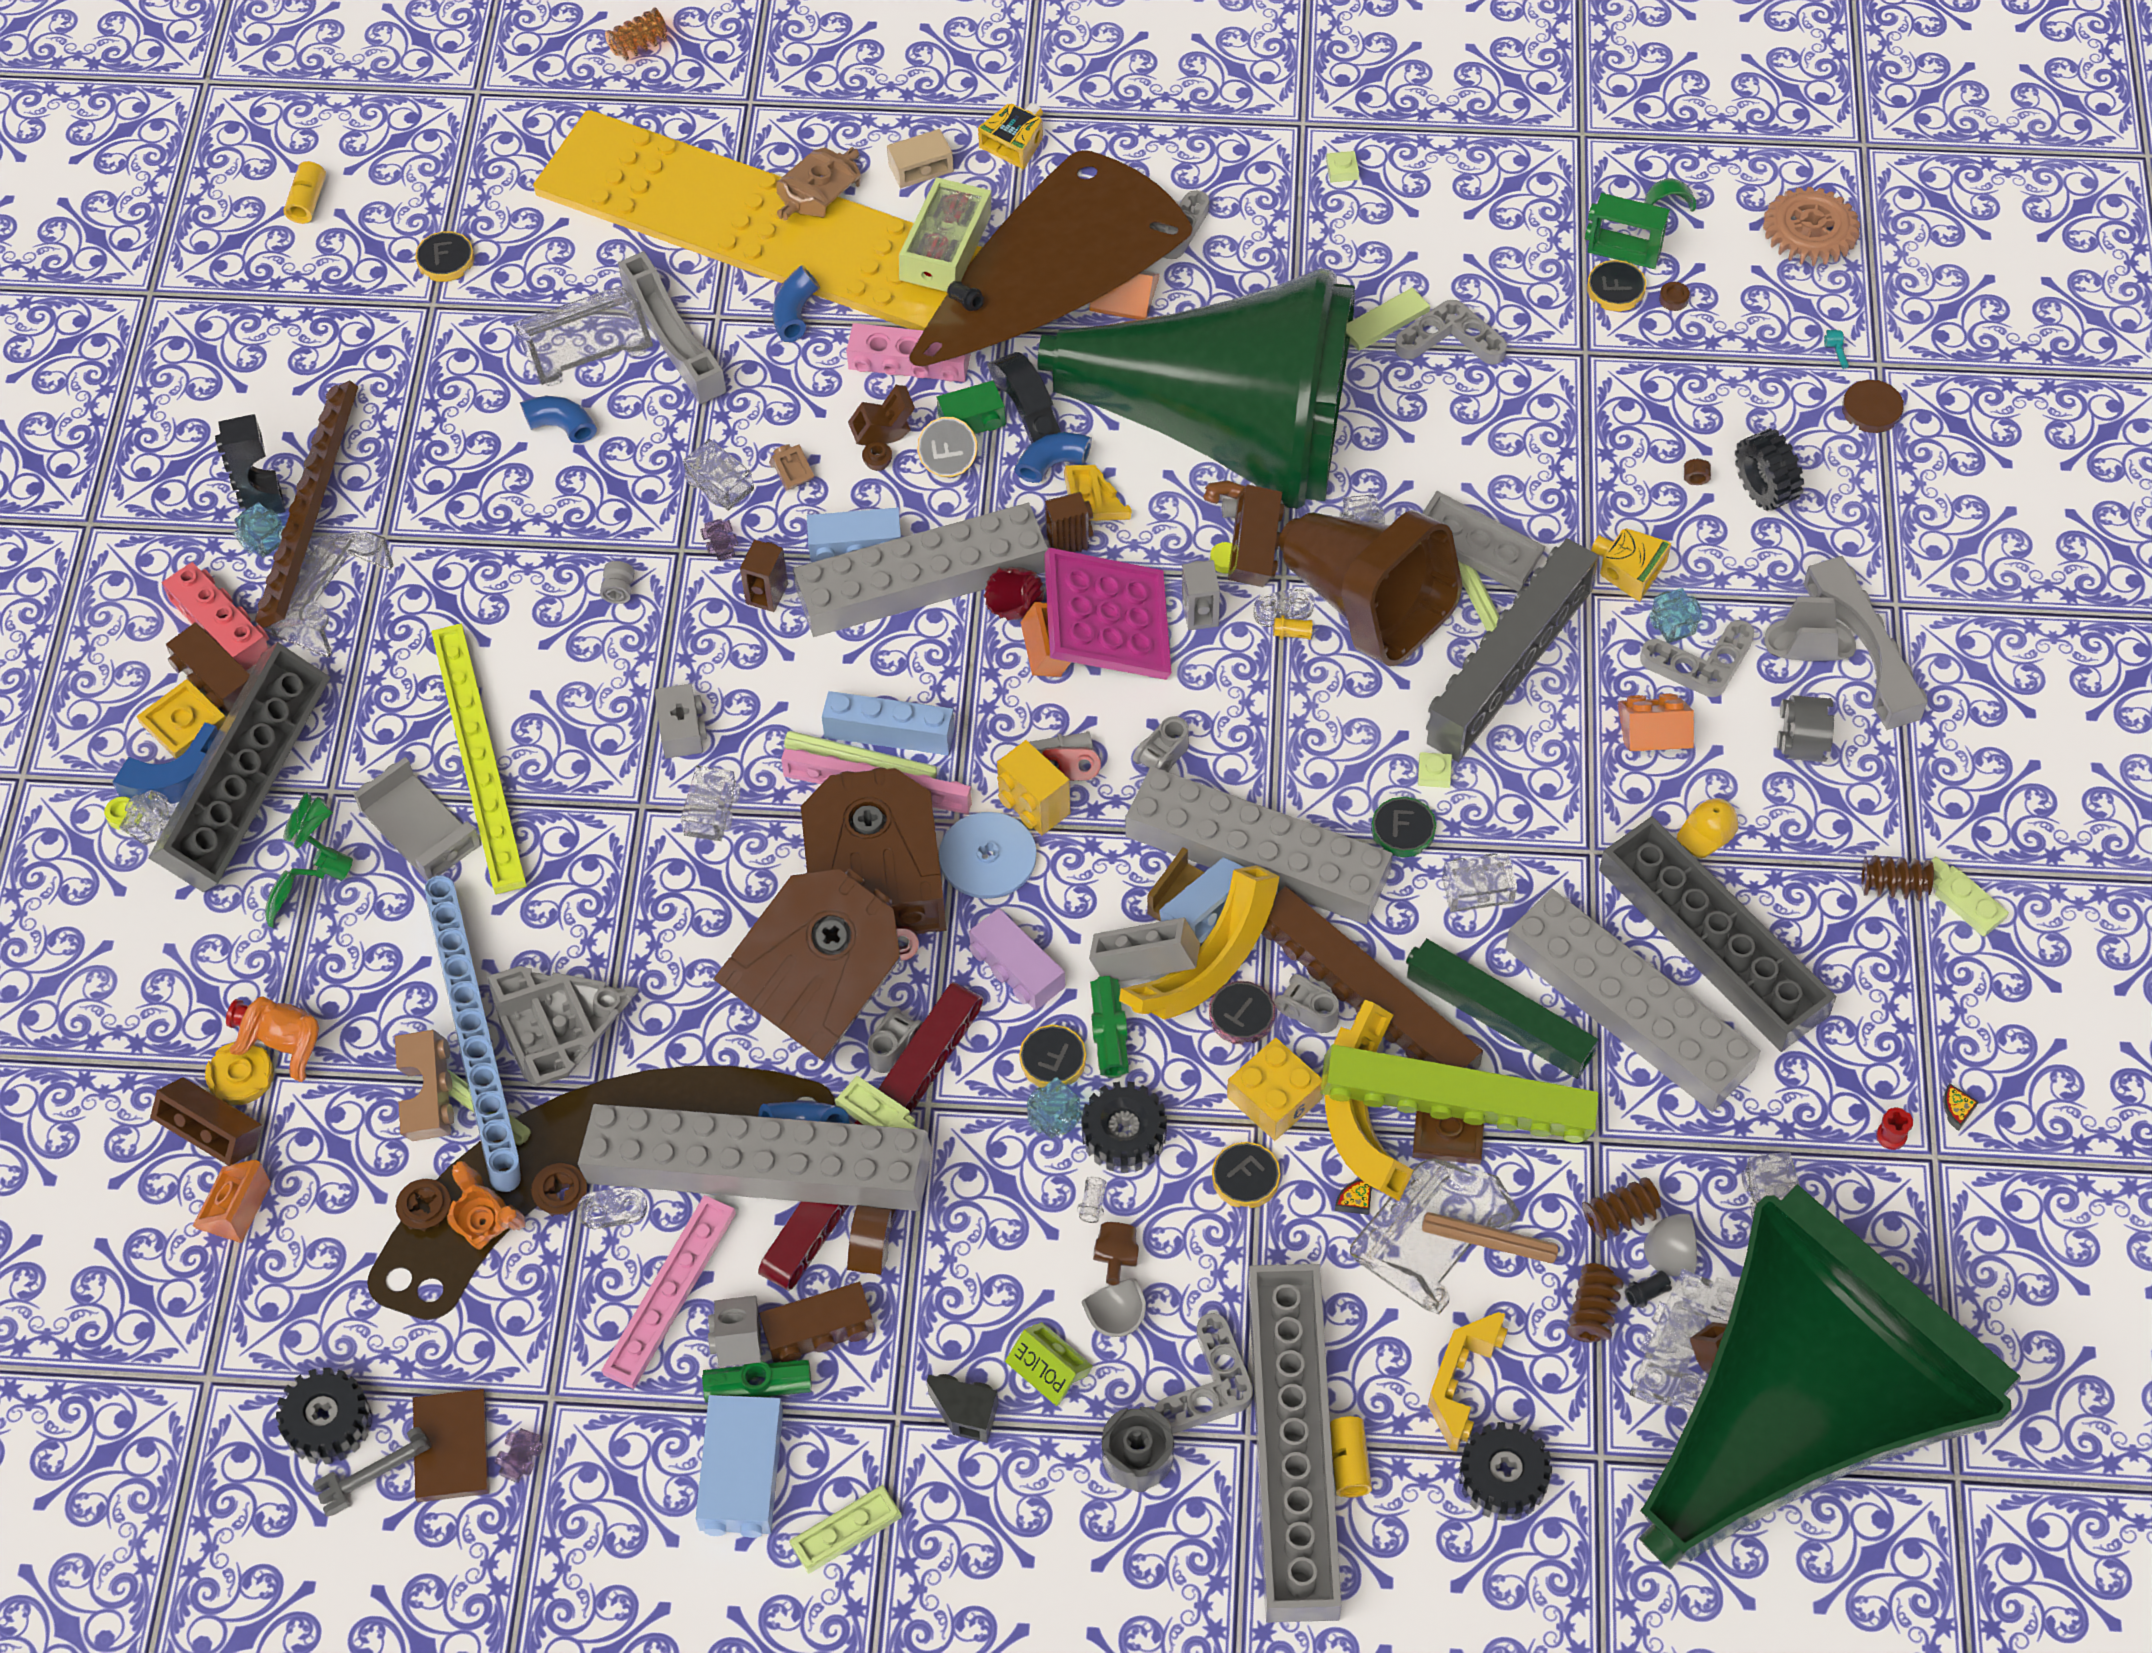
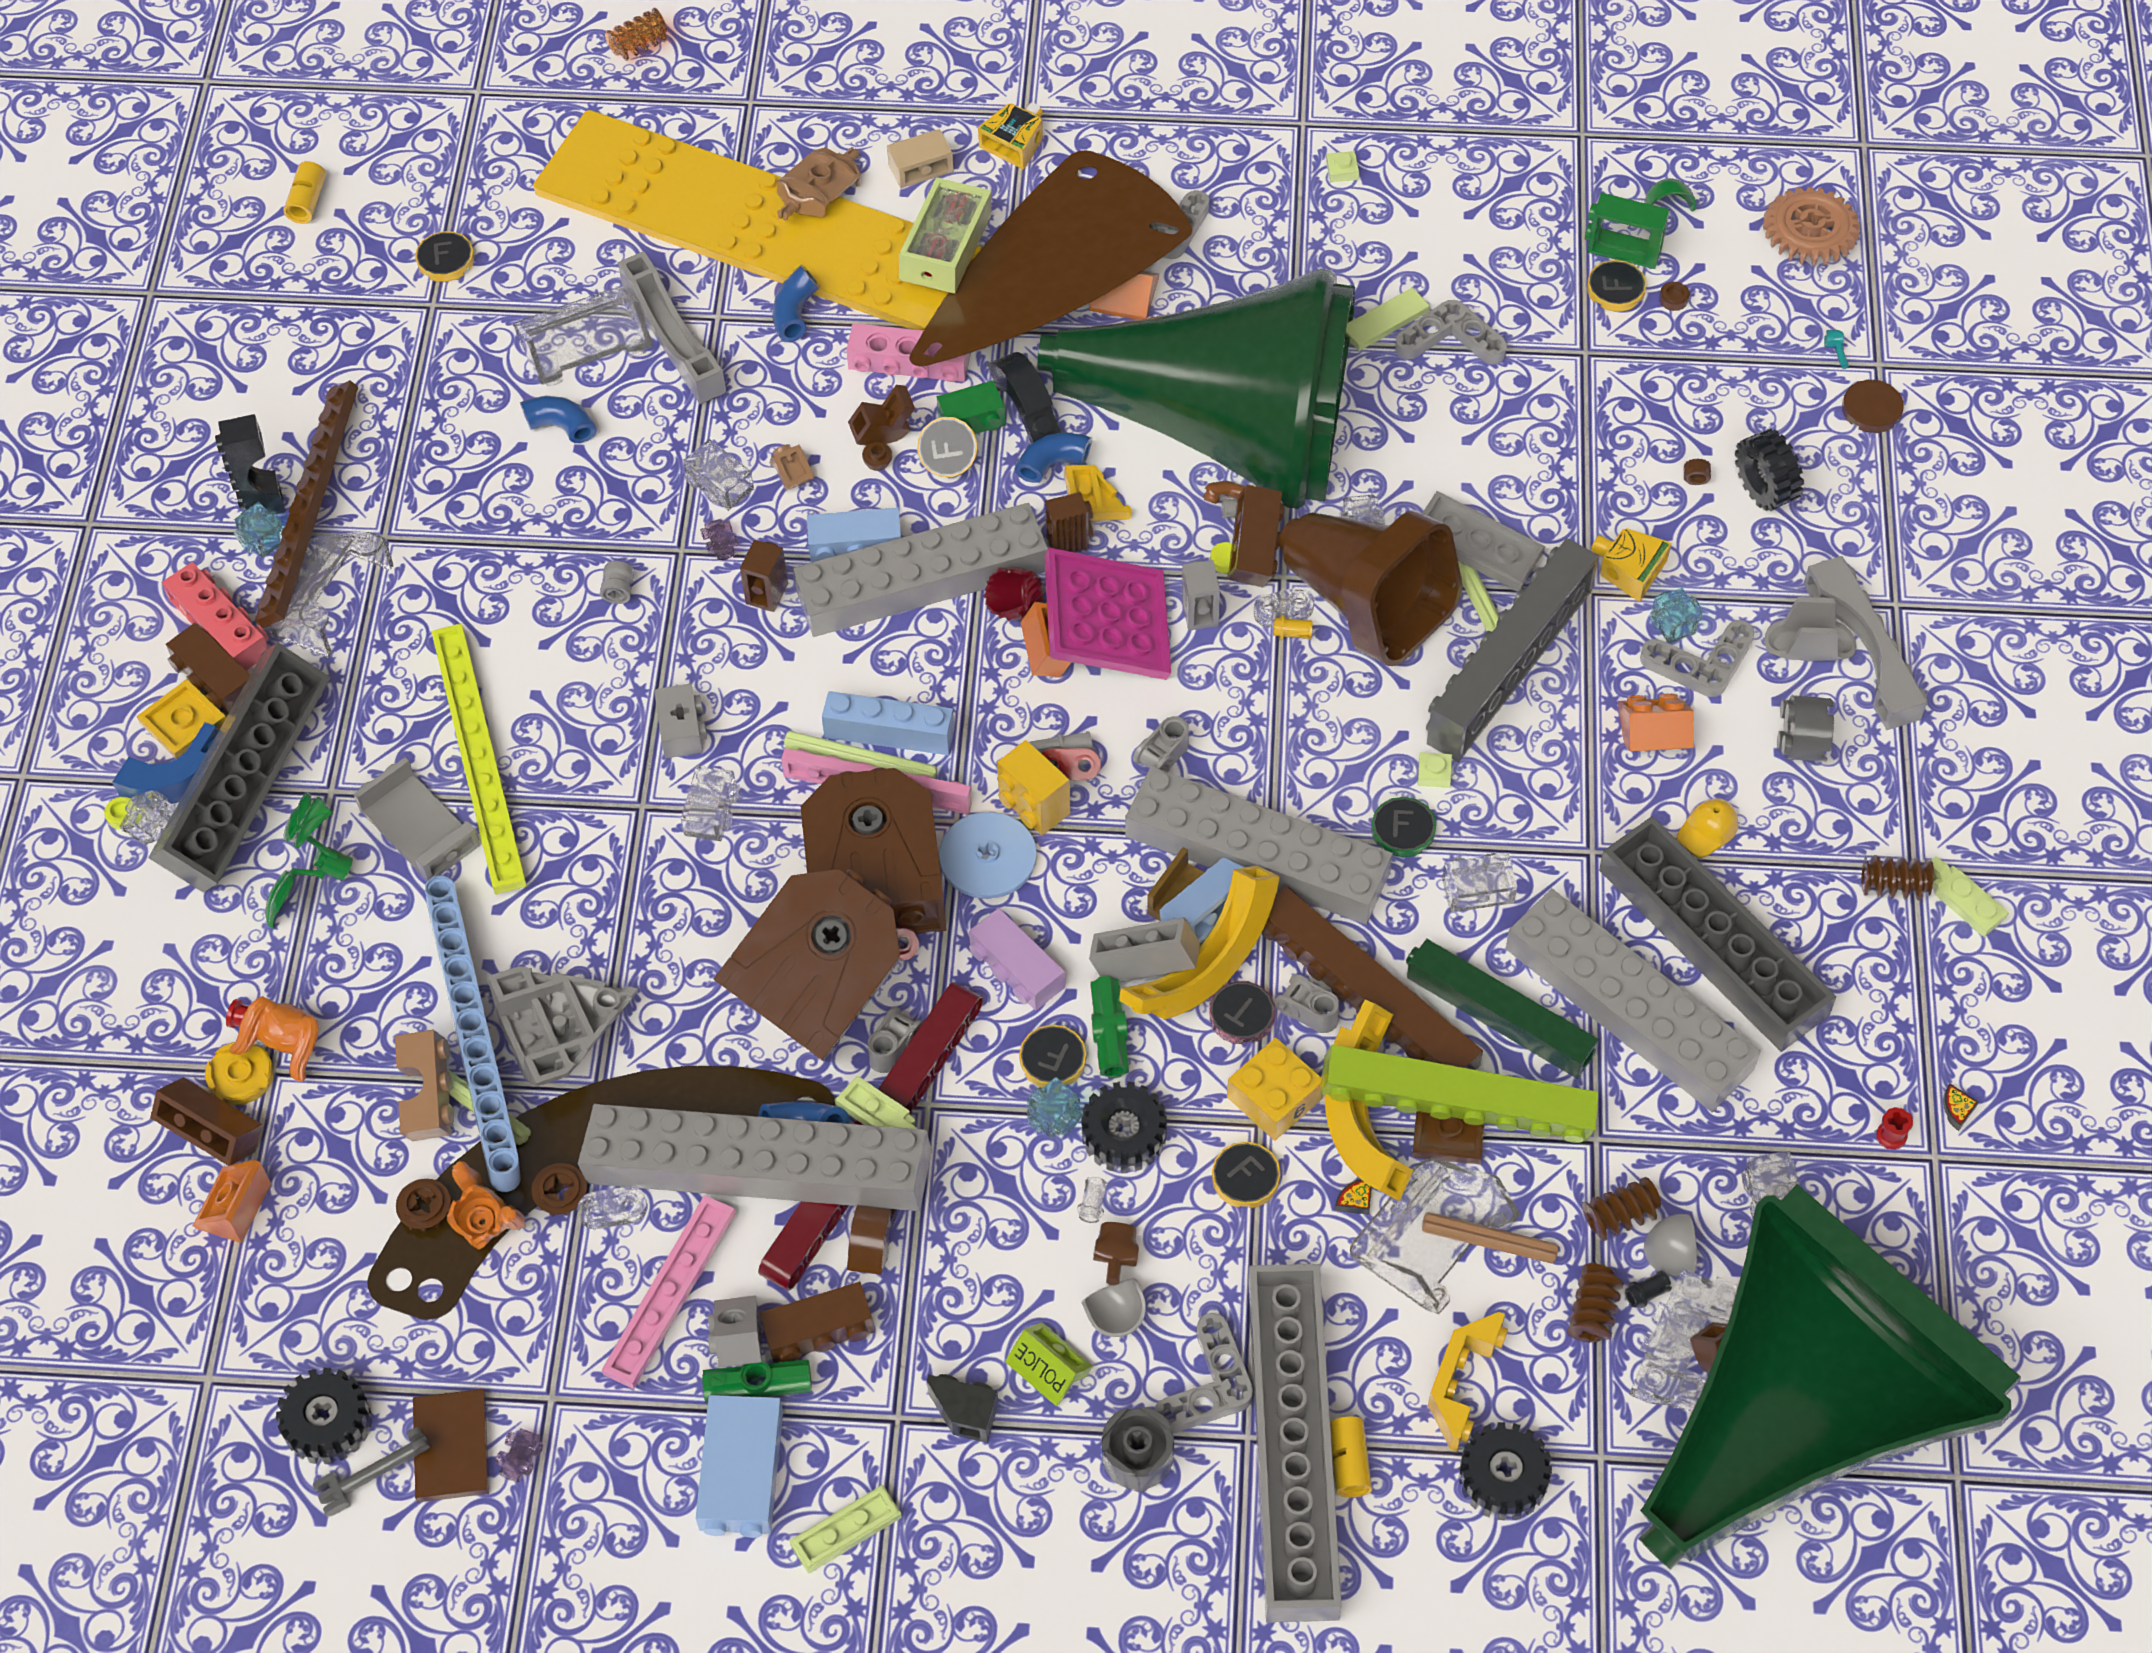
(969, 297): black pin -> none

